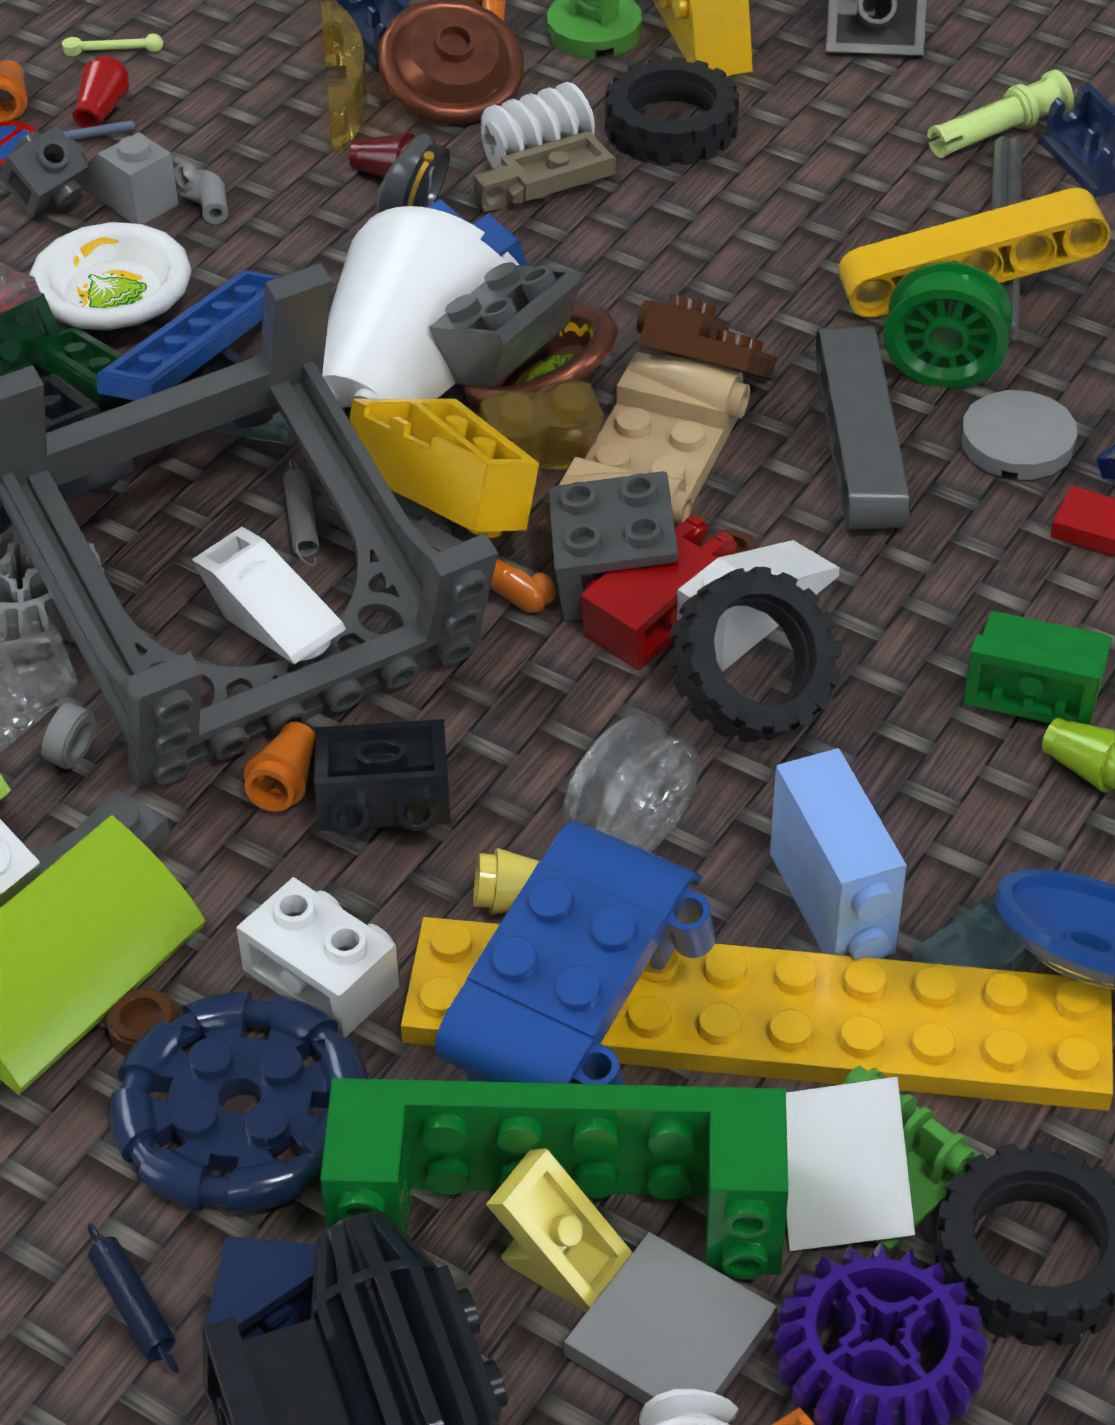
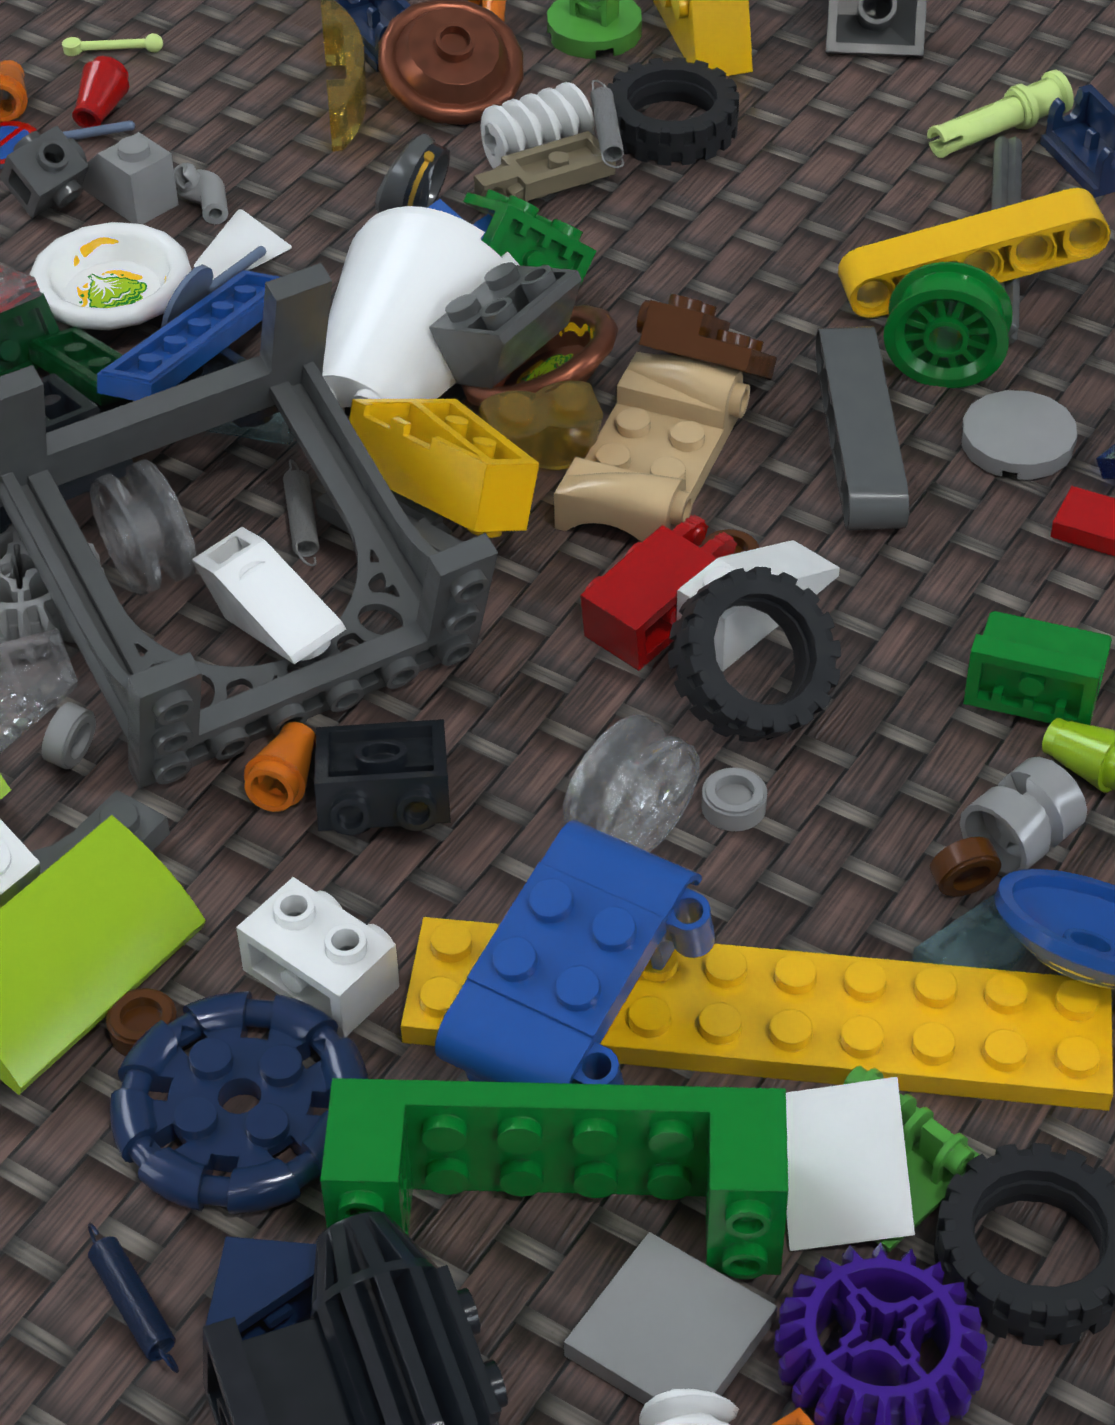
(143, 527): none -> clear wheel
(200, 283): none -> sand blue piece
(238, 239): none -> white sticker
(377, 154): dark red cone -> none
(500, 879): light yellow cone -> none
(520, 589): orange arm -> none
(529, 236): none -> green bracket
(557, 1231): light yellow slope -> none
(607, 124): none -> light grey piece
(608, 529): dark grey bracket -> none
(734, 799): none -> light grey tile
(837, 857): light blue brick -> none
(965, 866): none -> reddish brown tile
(1026, 813): none -> light grey wheel

